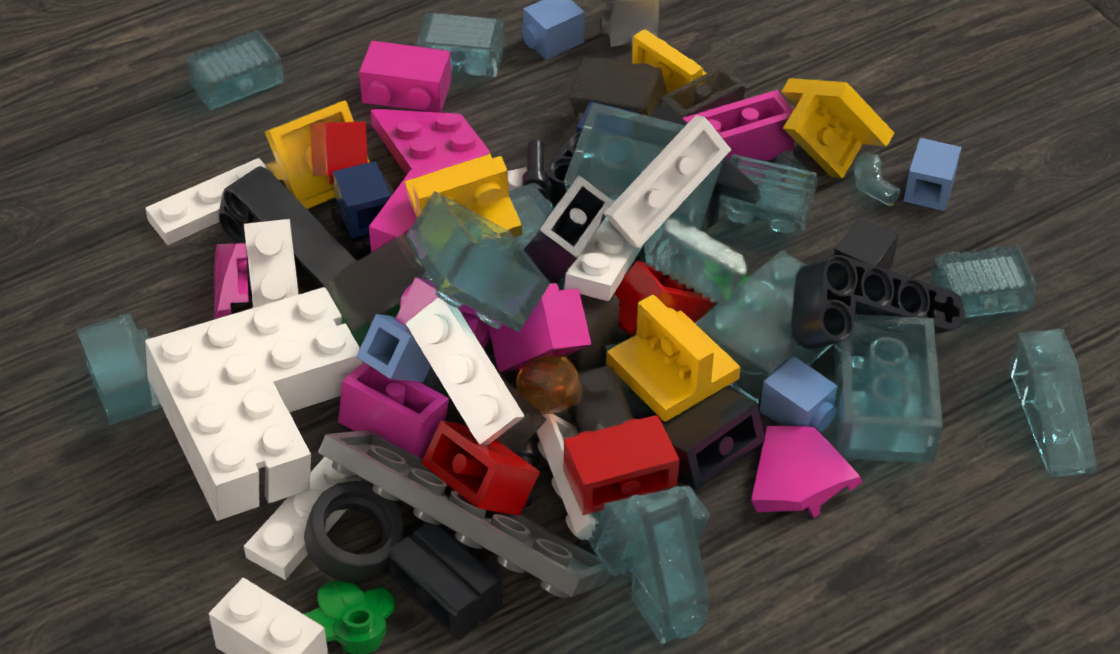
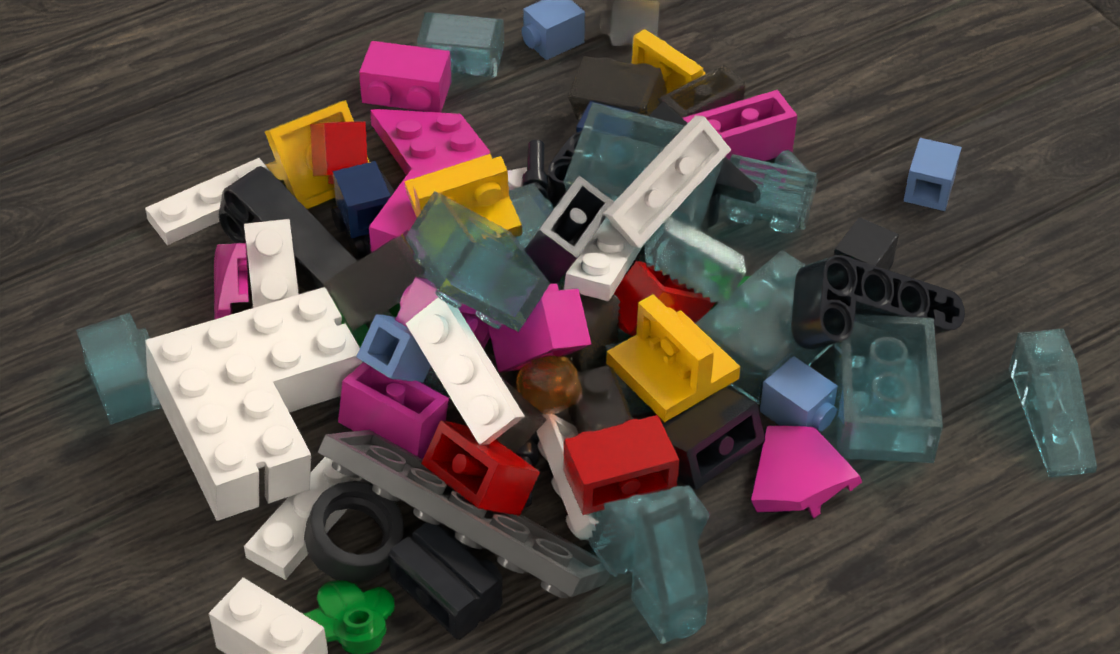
(234, 69): clear light blue brick -> none
(832, 123): yellow bracket -> none
(869, 179): clear light blue arm -> none
(987, 280): clear light blue brick -> none

